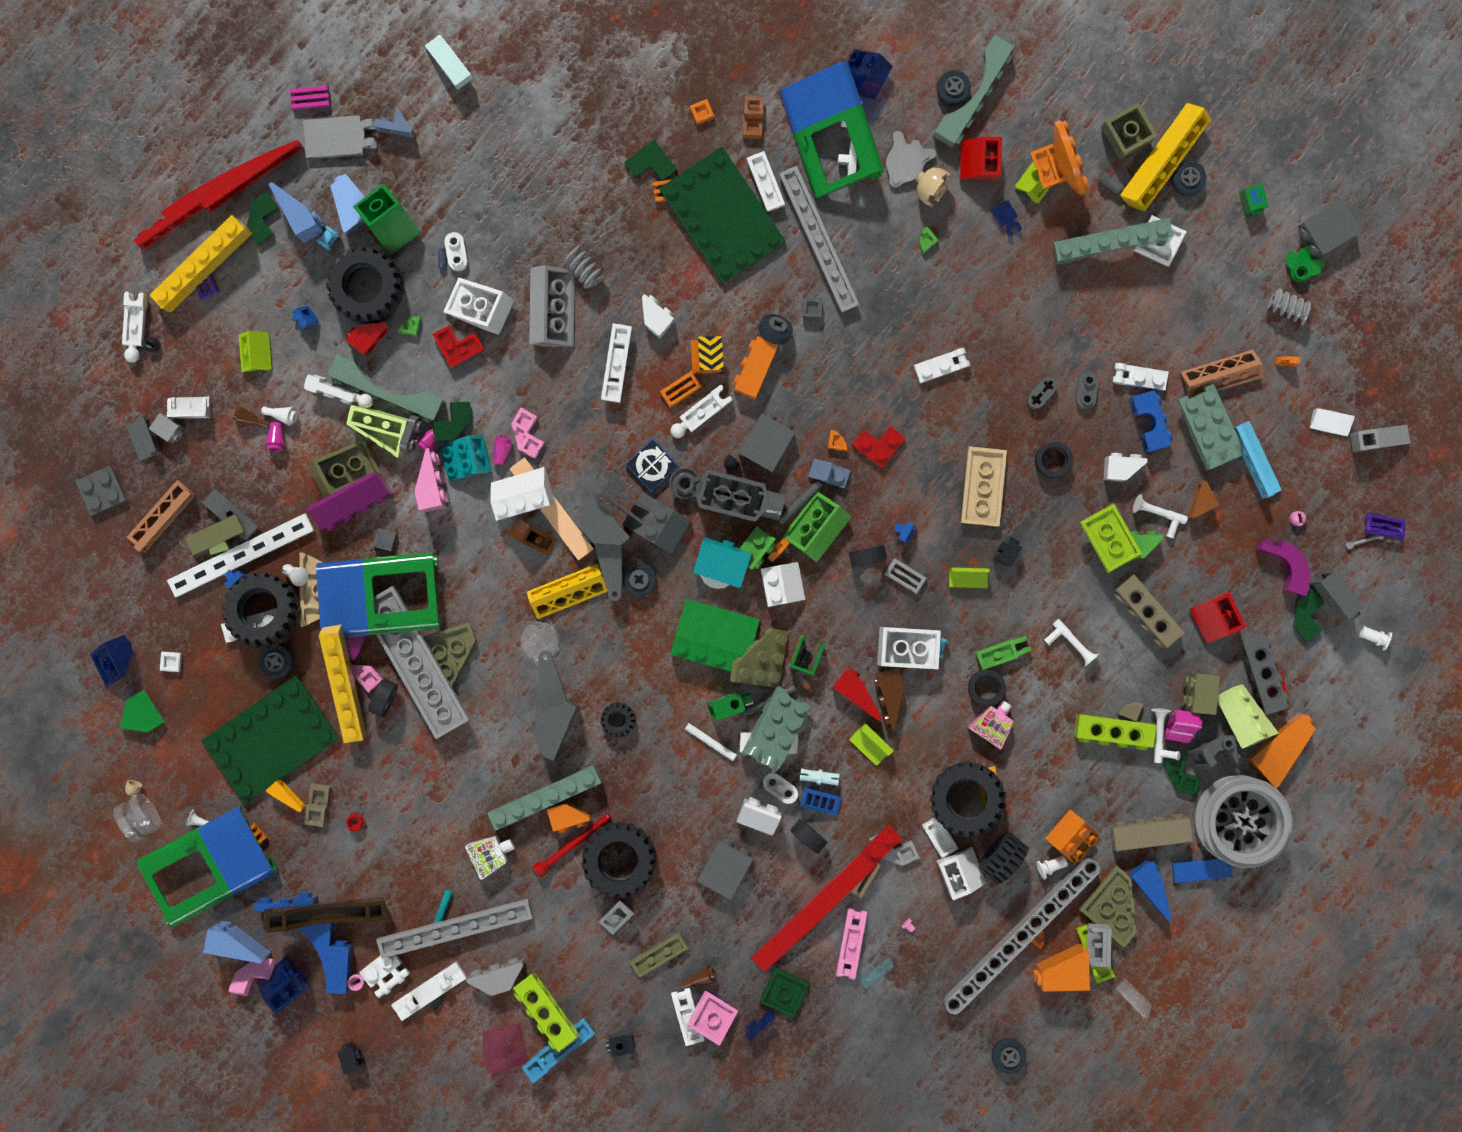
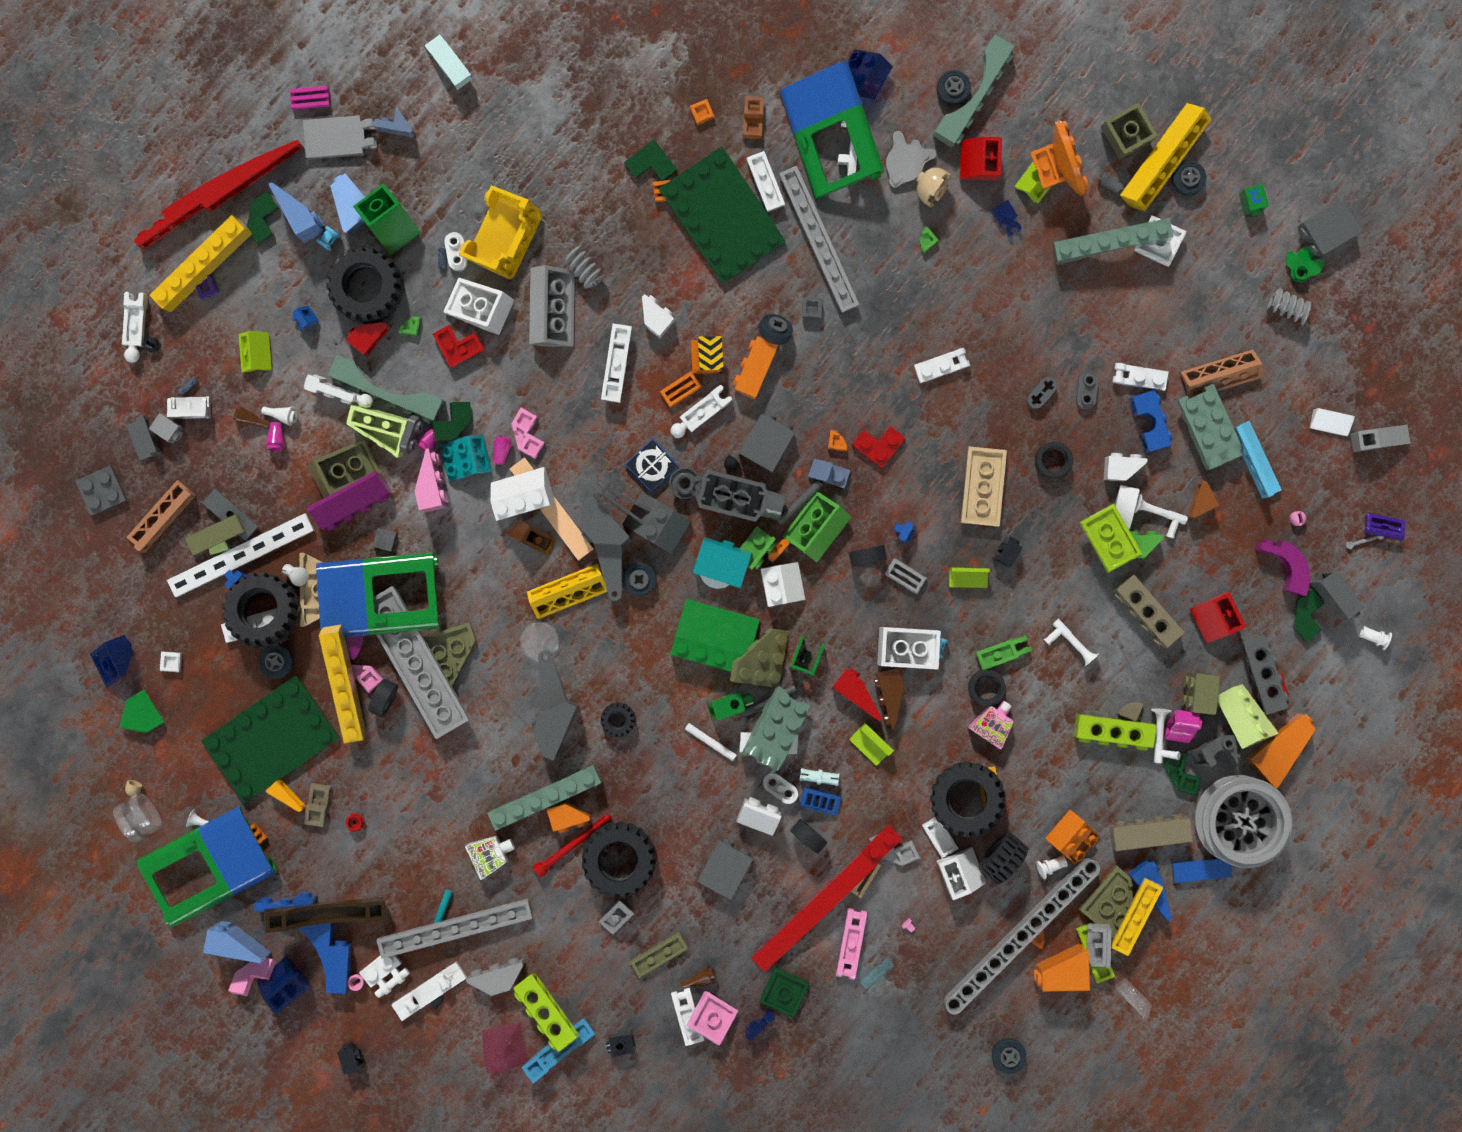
(187, 386): none -> sand blue piece
(504, 233): none -> yellow windscreen
(1126, 503): none -> white slope
(1136, 916): none -> yellow plate
(1287, 361): orange tile -> none

